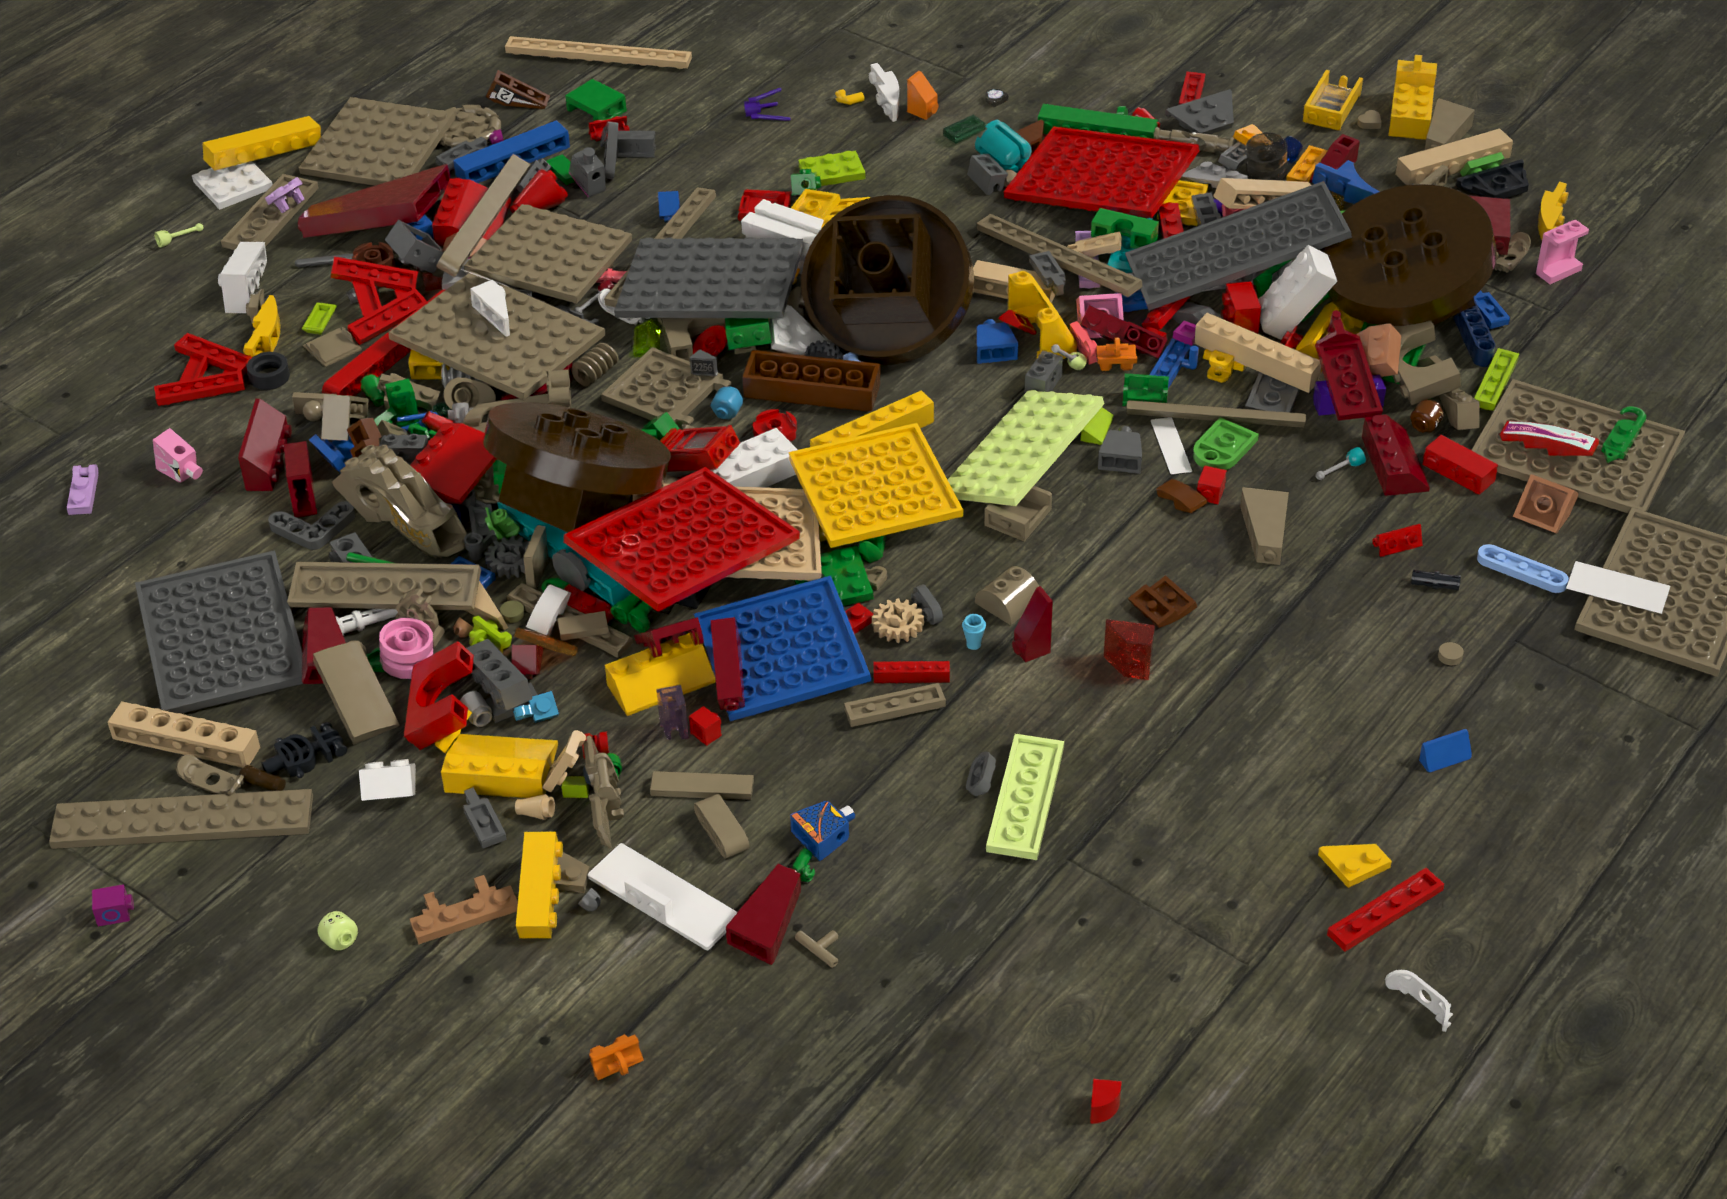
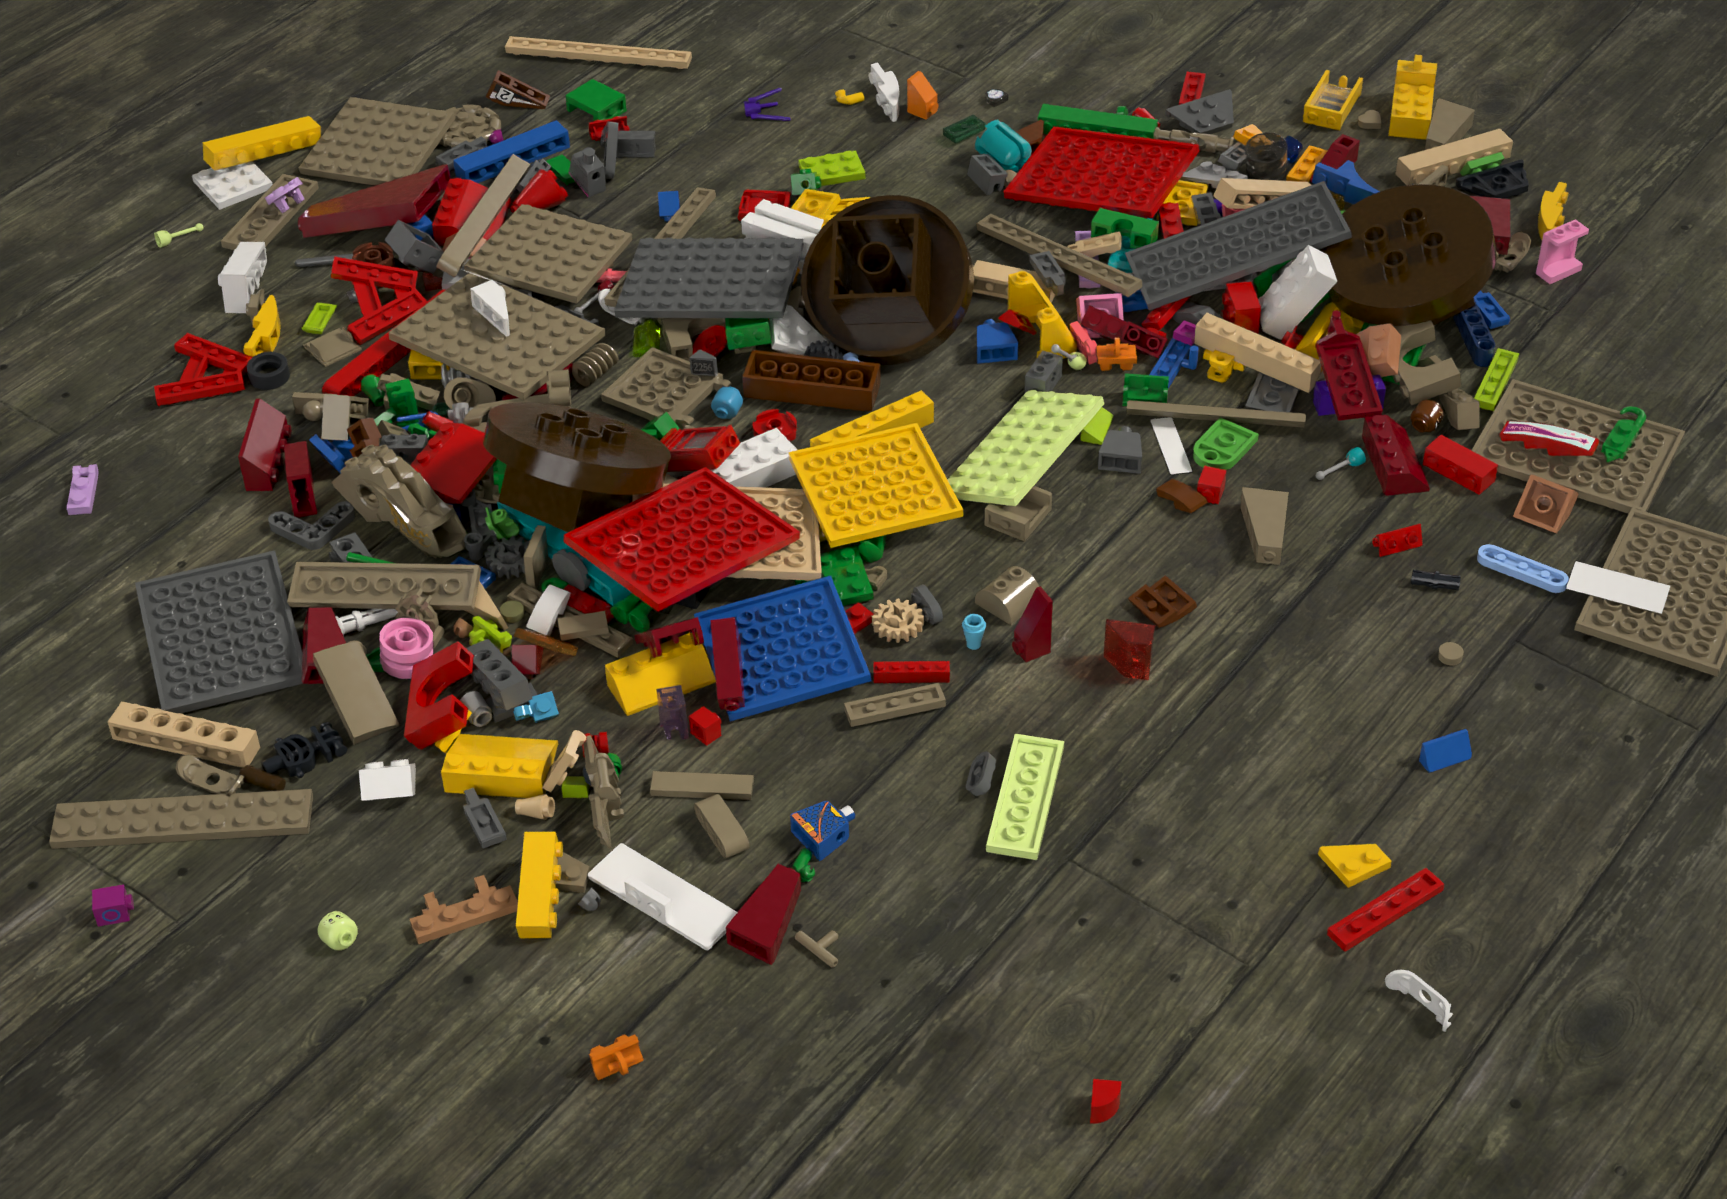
(175, 457): bright pink torso -> none

